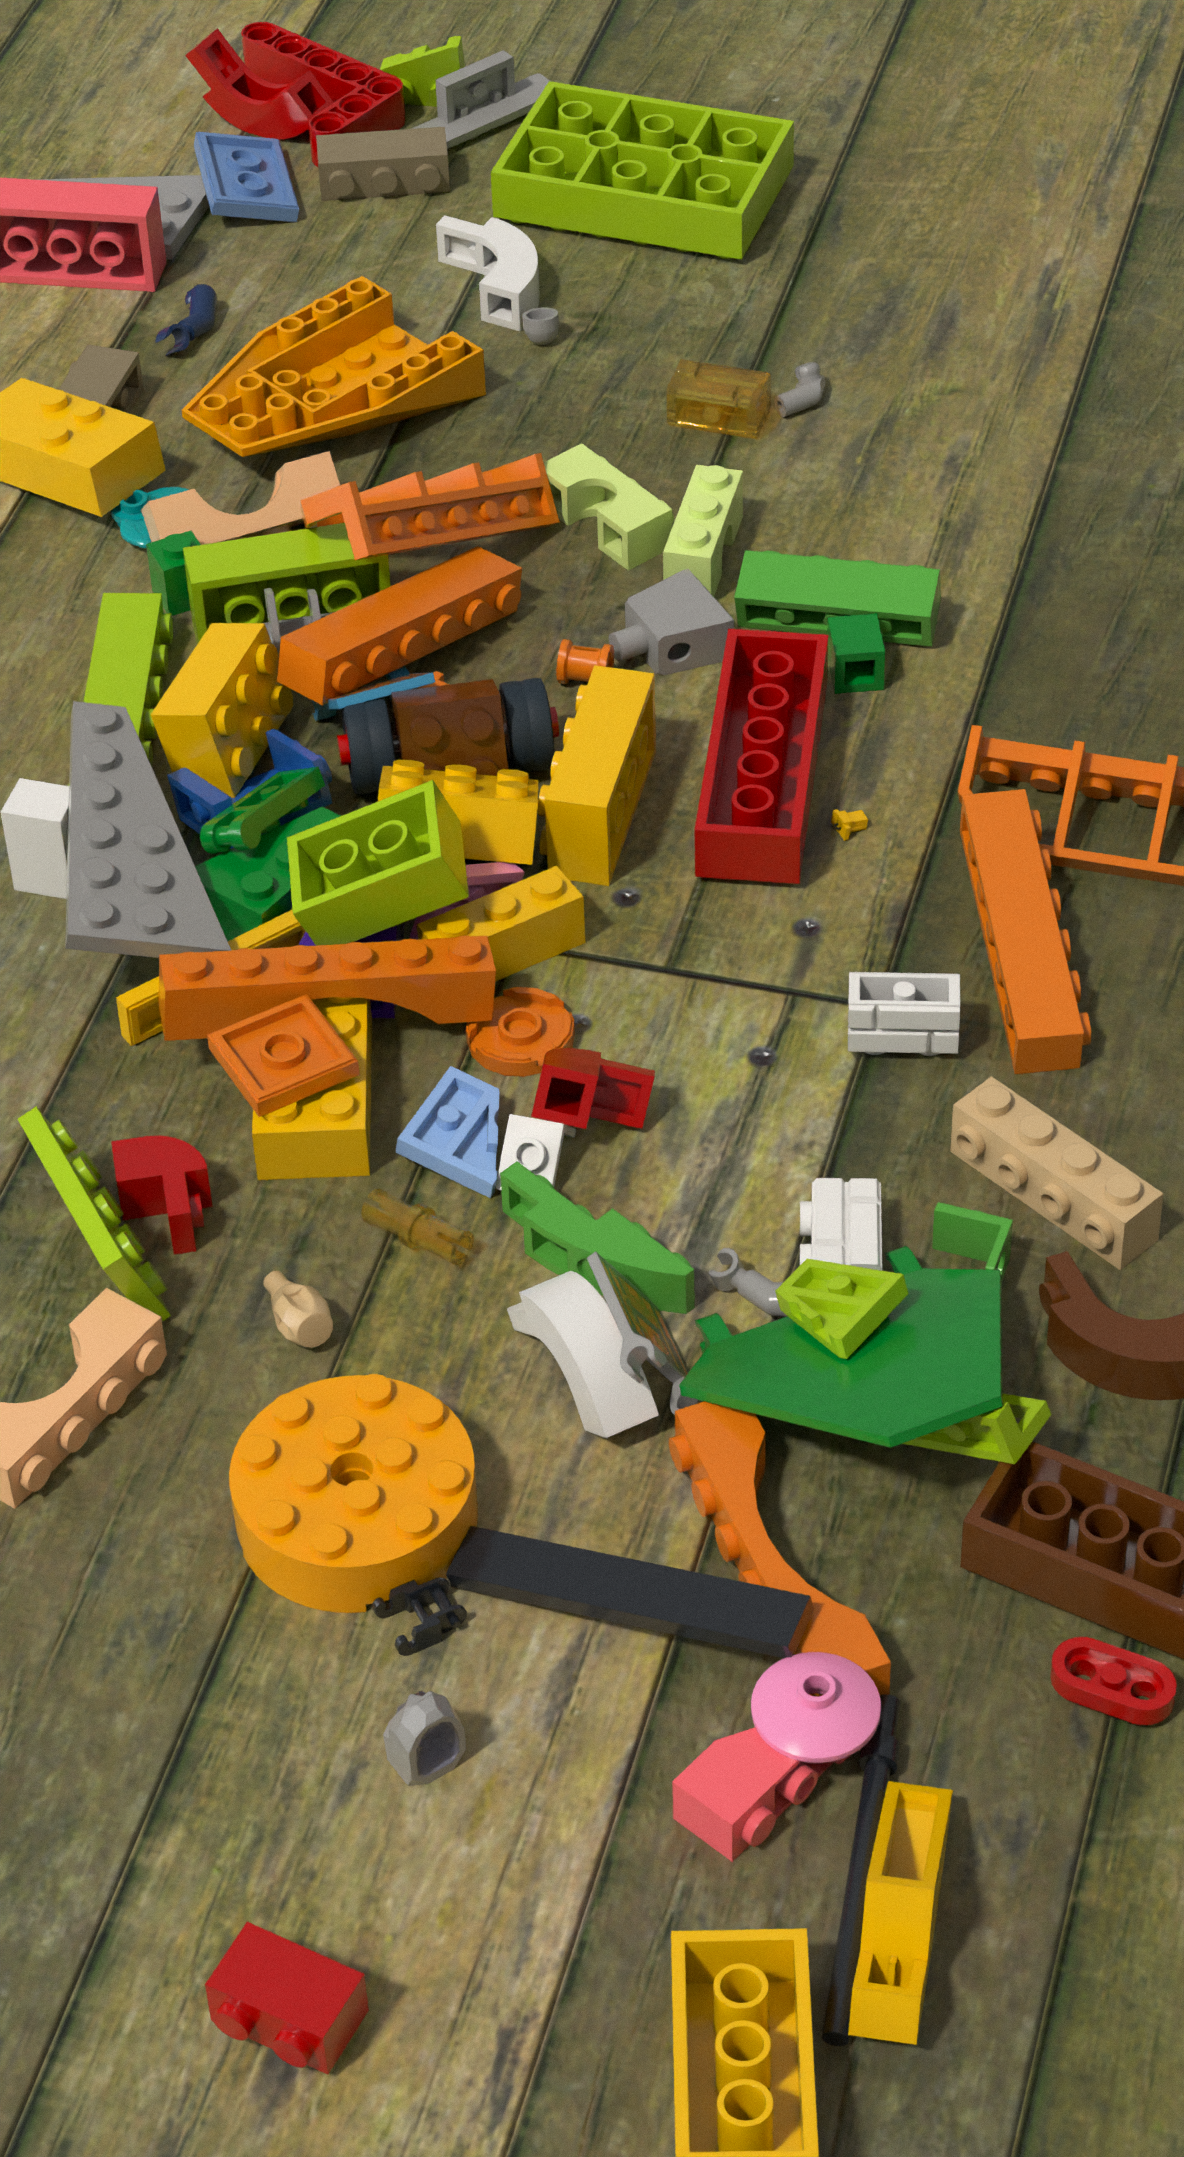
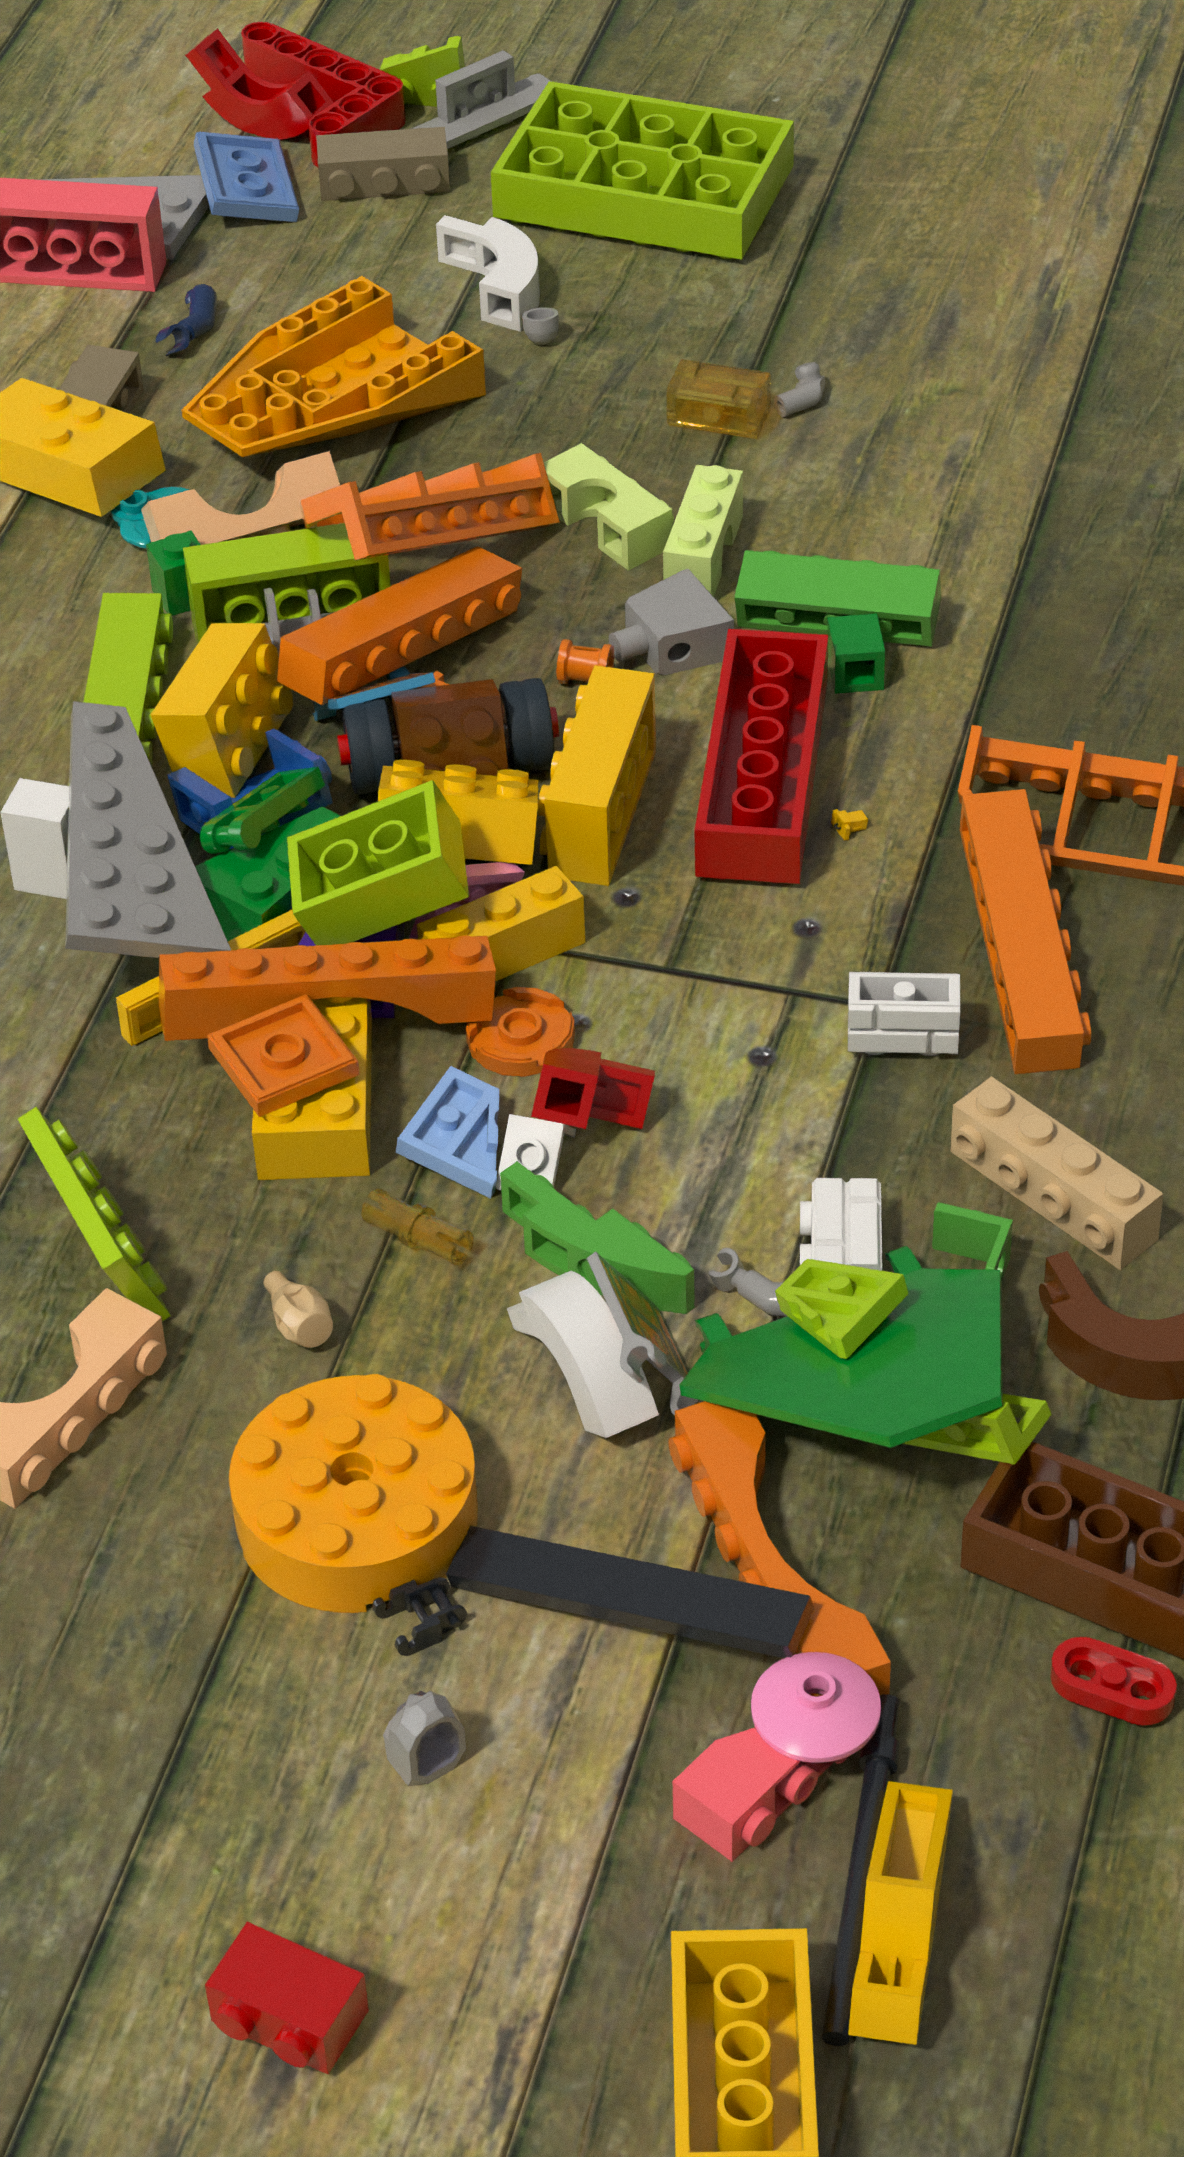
(163, 1178): red brick -> none

